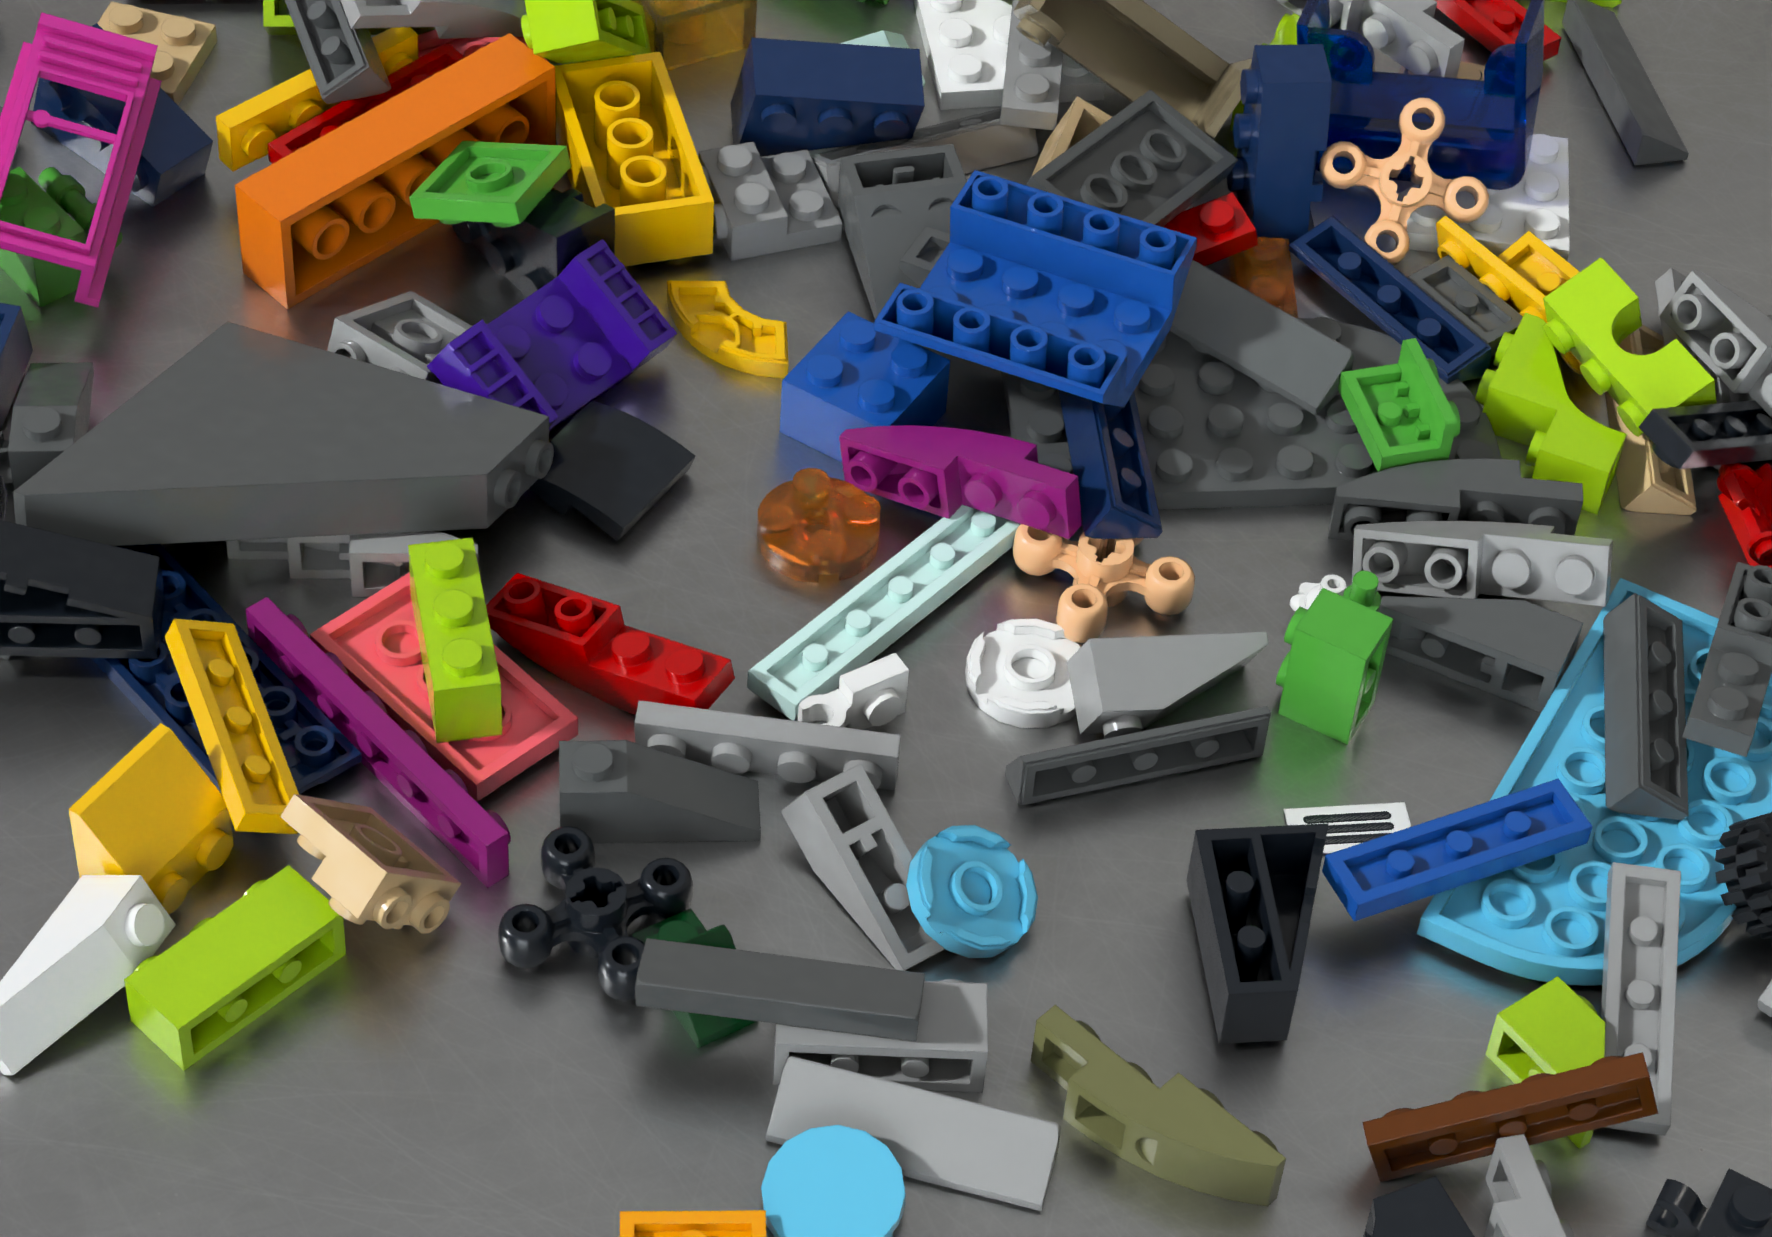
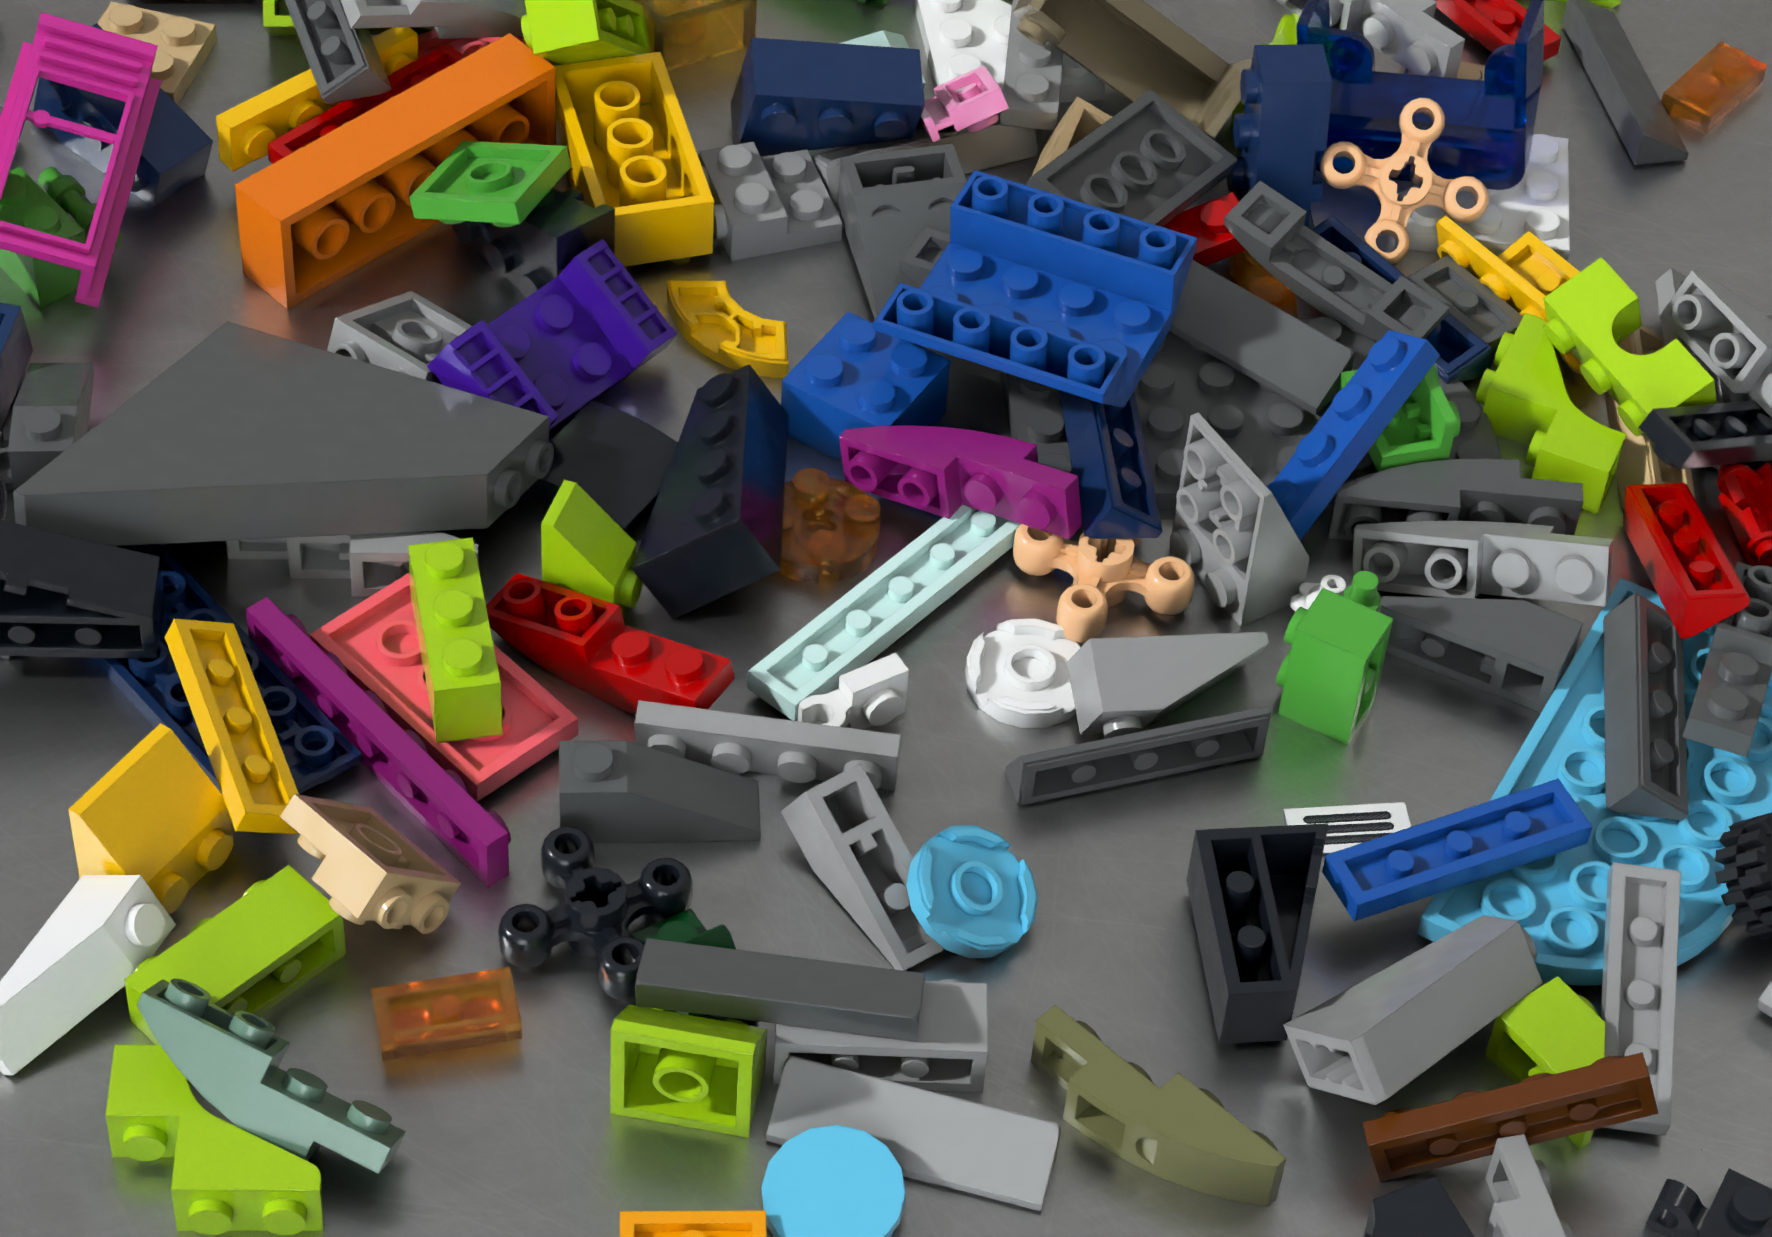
(220, 1172): none -> lime arch
(237, 1070): none -> sand green slope
(446, 1013): none -> clear orange plate
(588, 549): none -> lime slope
(686, 1069): none -> lime slope
(720, 499): none -> black wedge
(964, 102): none -> bright pink plate
(1234, 530): none -> light grey slope
(1326, 276): none -> dark grey slope
(1350, 427): none -> blue plate
(1414, 1011): none -> light grey slope
(1682, 557): none -> red slope
(1713, 87): none -> clear orange plate

